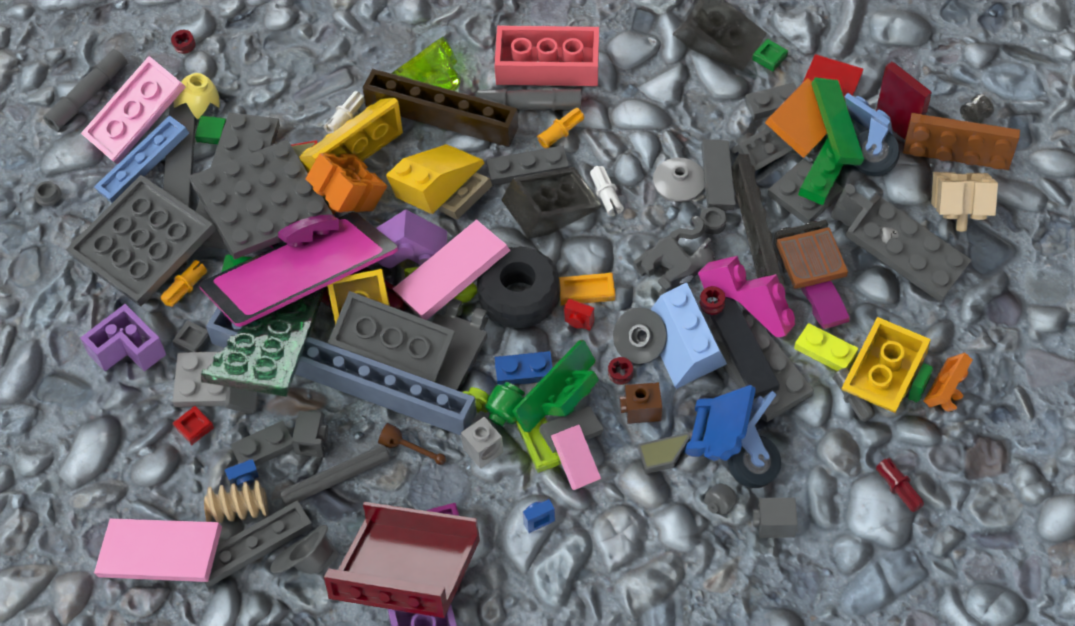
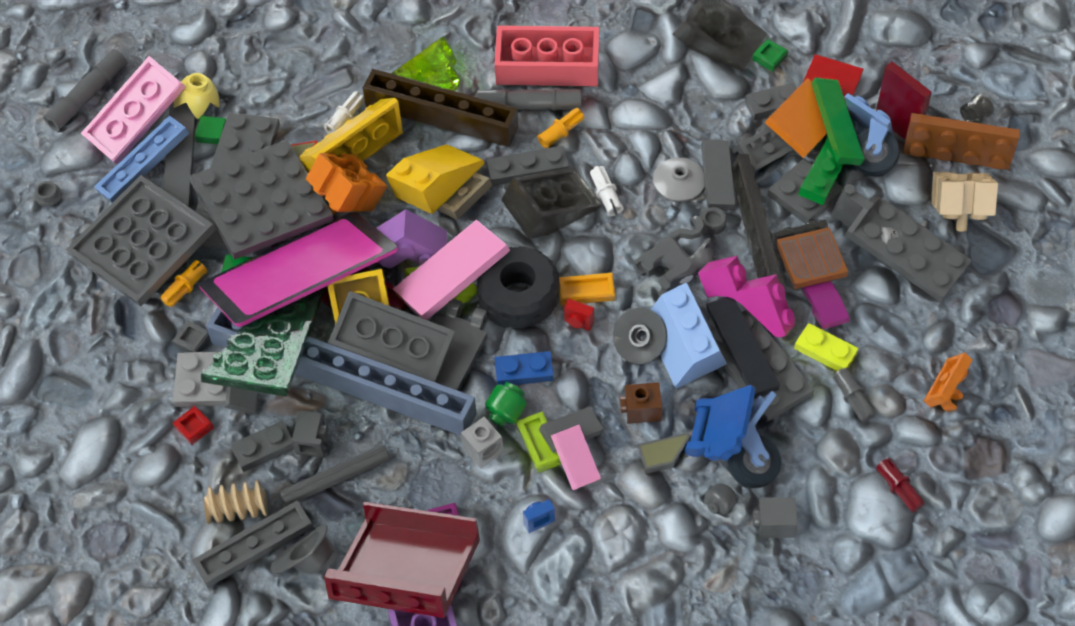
(120, 336): medium lavender brick -> none
(158, 550): bright pink tile -> none
(182, 35): dark red bush -> none
(242, 473): blue plate -> none
(303, 229): magenta slope -> none
(392, 437): reddish brown hinge -> none
(480, 398): lime plate -> none
(559, 388): green bracket -> none
(623, 363): dark red bush -> none
(709, 308): dark red bush -> none
(887, 365): yellow slope -> none
(920, 382): green tile -> none

